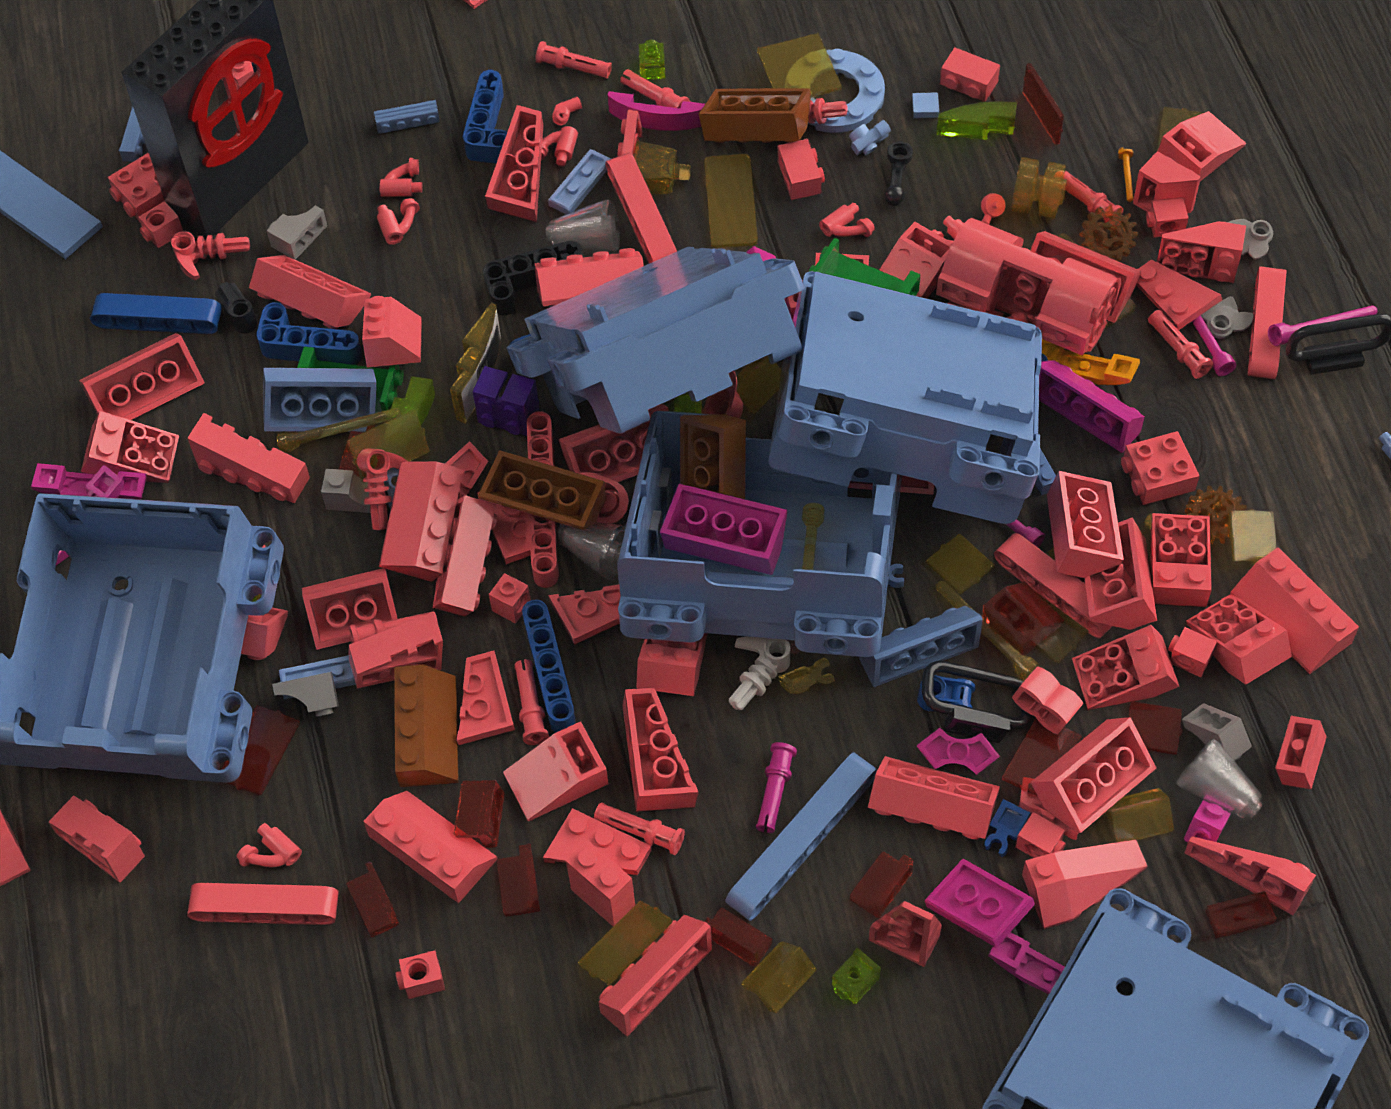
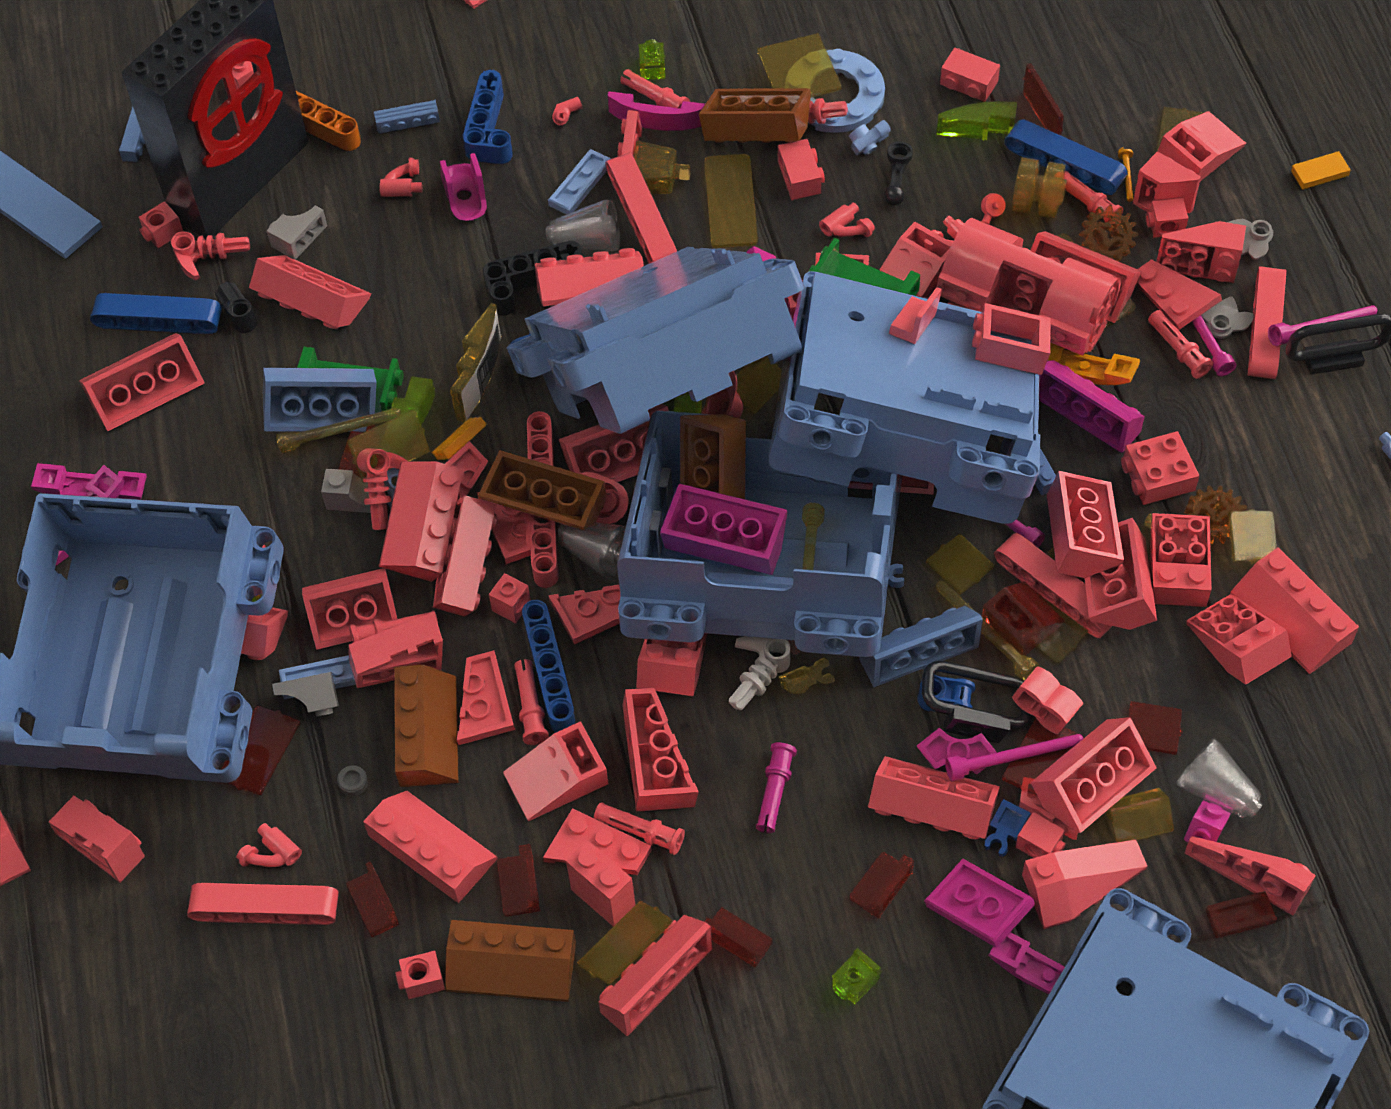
(129, 448): coral slope -> none
(136, 187): coral brick -> none
(246, 461): coral wedge -> none
(286, 342): blue beam -> none
(329, 124): none -> orange beam
(352, 780): none -> dark grey tile
(388, 223): coral plant -> none
(390, 333): coral slope -> none
(459, 438): none -> light orange tile
(464, 177): none -> dark pink piece
(480, 811): clear red panel -> none
(509, 960): none -> dark orange slope
(511, 409): dark purple piece -> none
(517, 171): coral wedge -> none
(562, 58): coral pin -> none
(565, 146): coral plant -> none
(779, 975): clear yellow panel -> none
(801, 836): medium blue beam -> none
(907, 932): coral wedge -> none
(915, 317): none -> coral panel
(925, 105): light blue tile -> none
(959, 767): none -> dark pink piece
(1008, 352): none -> coral window
(1081, 162): none -> blue beam
(1126, 670): coral slope -> none
(1192, 651): coral brick -> none
(1226, 728): light grey arch -> none
(1301, 752): coral brick -> none
(1320, 170): none -> light orange tile

